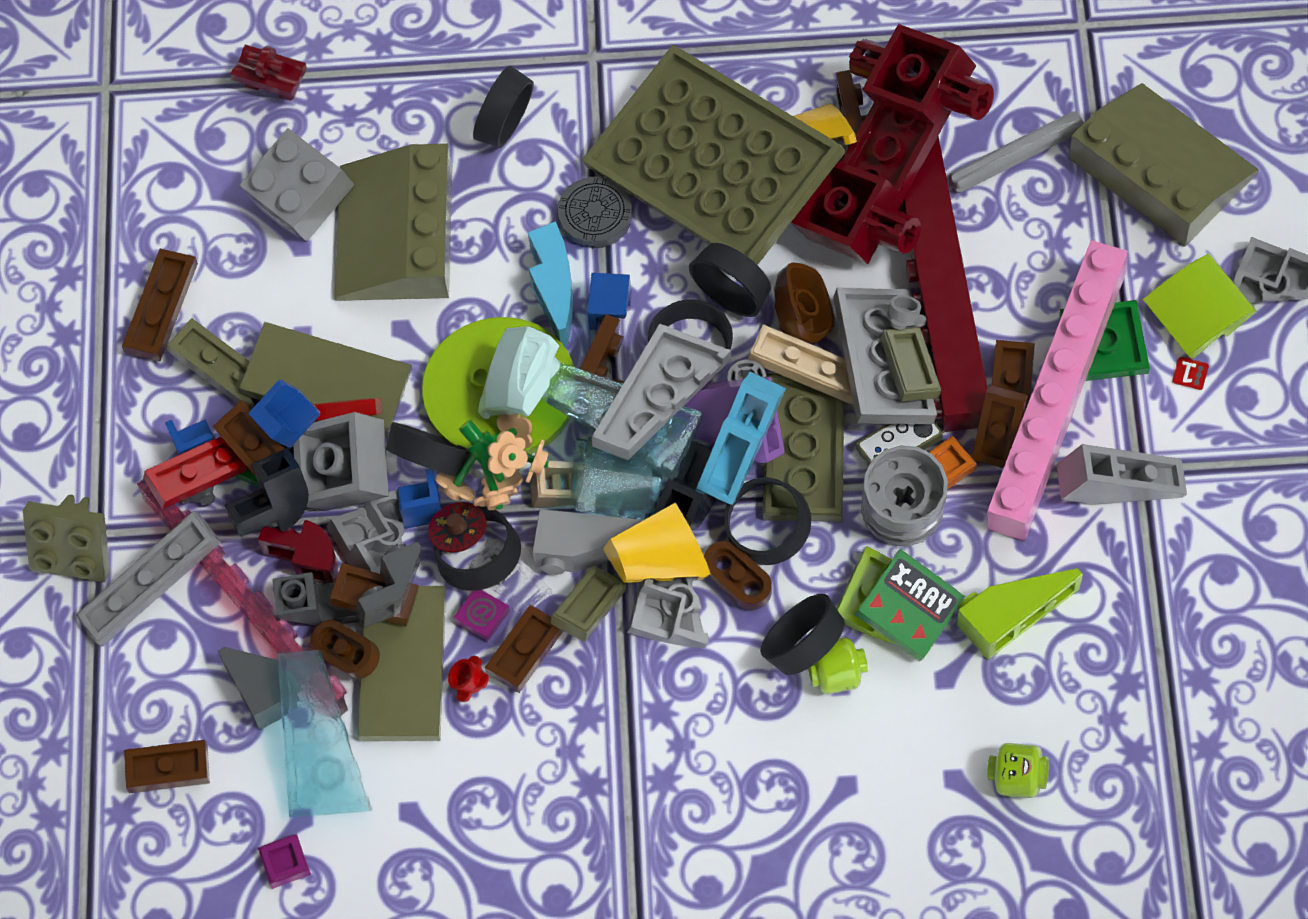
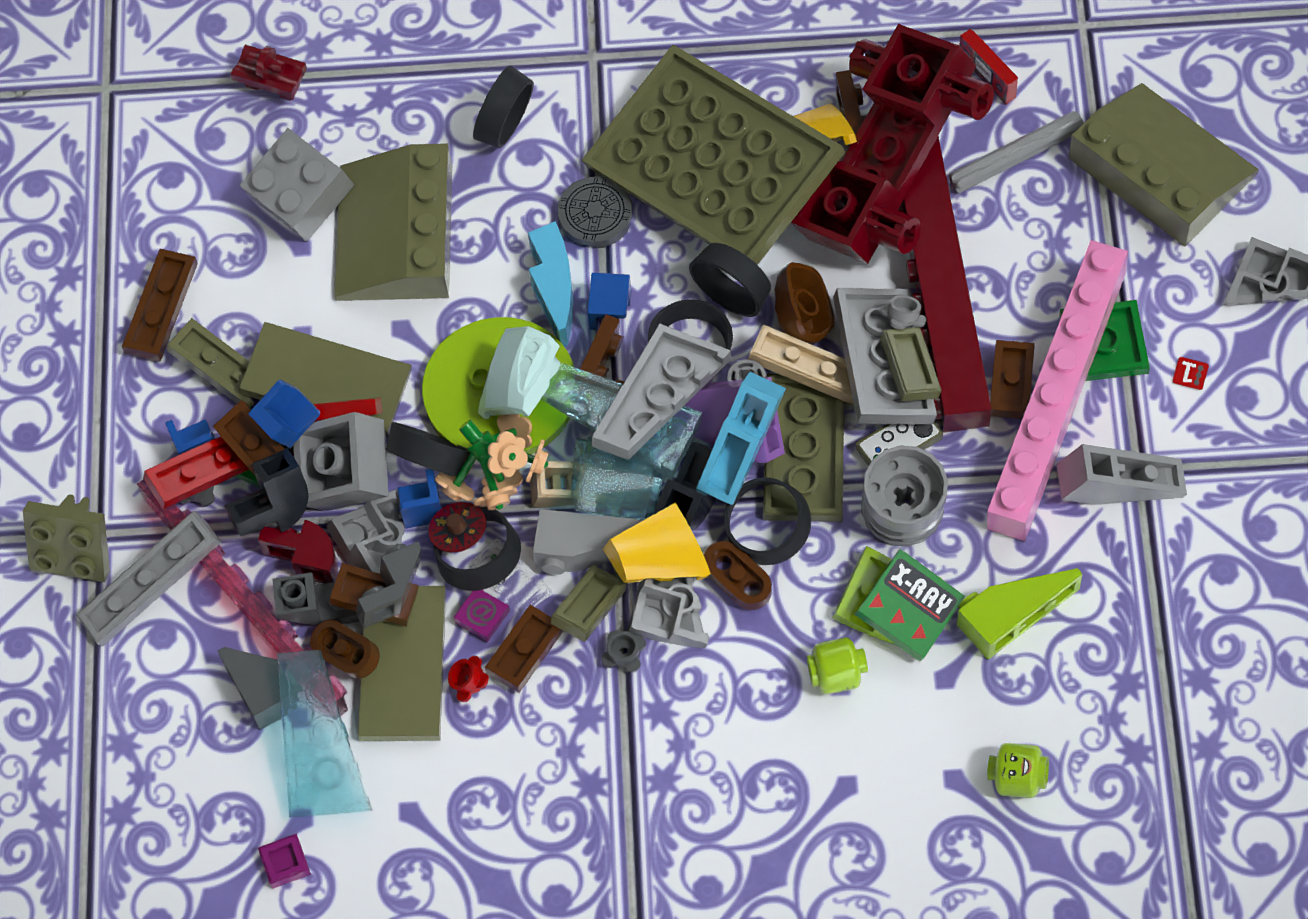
(166, 766): reddish brown plate -> none
(622, 639): none -> dark grey plate
(811, 612): black tyre -> none
(954, 460): orange tile -> none
(990, 66): none -> red tile
(998, 425): reddish brown plate -> none
(1199, 305): lime slope -> none

